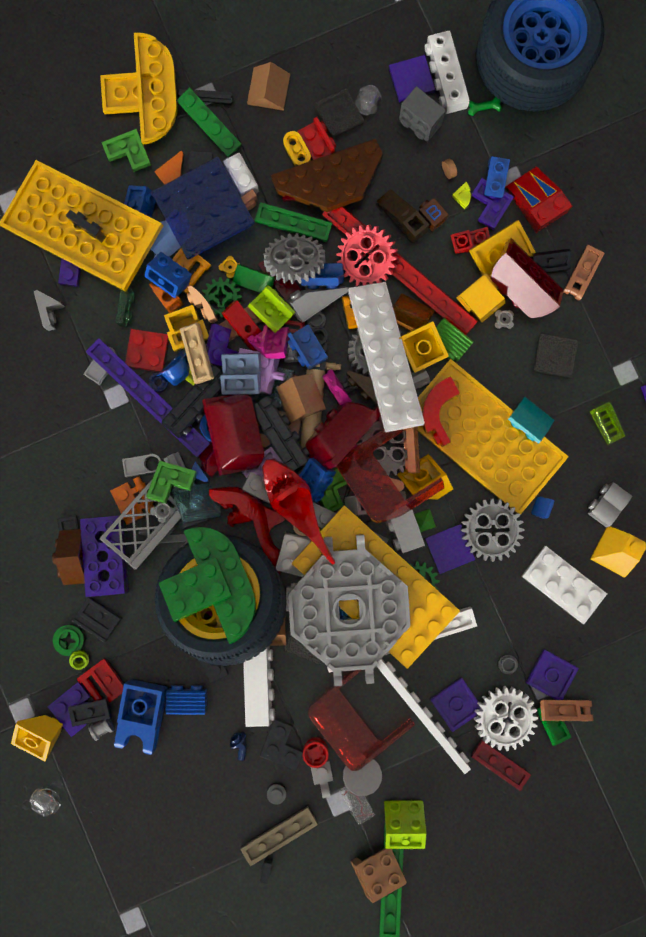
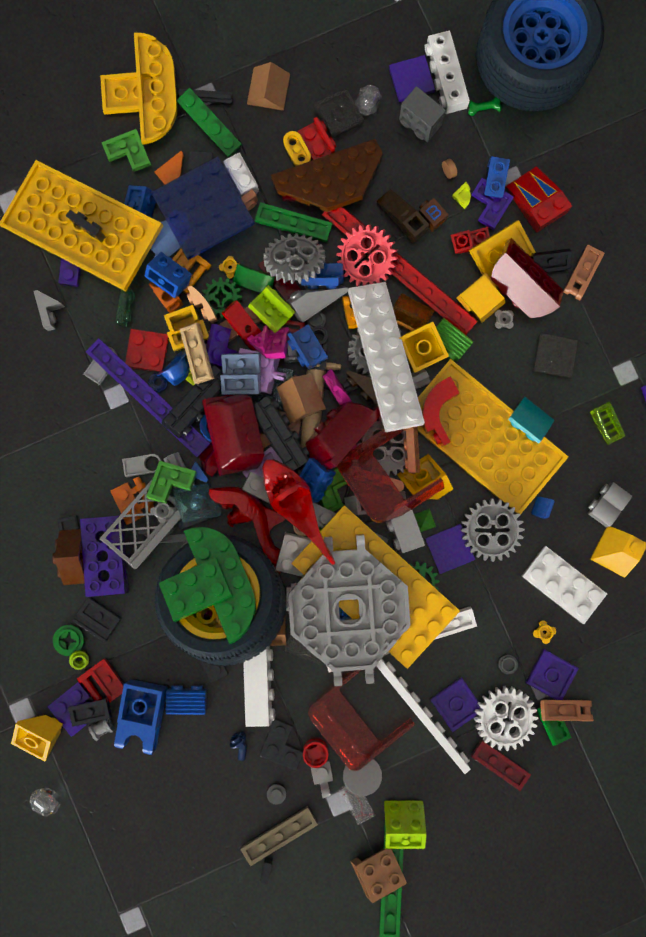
(550, 631): none -> yellow plate

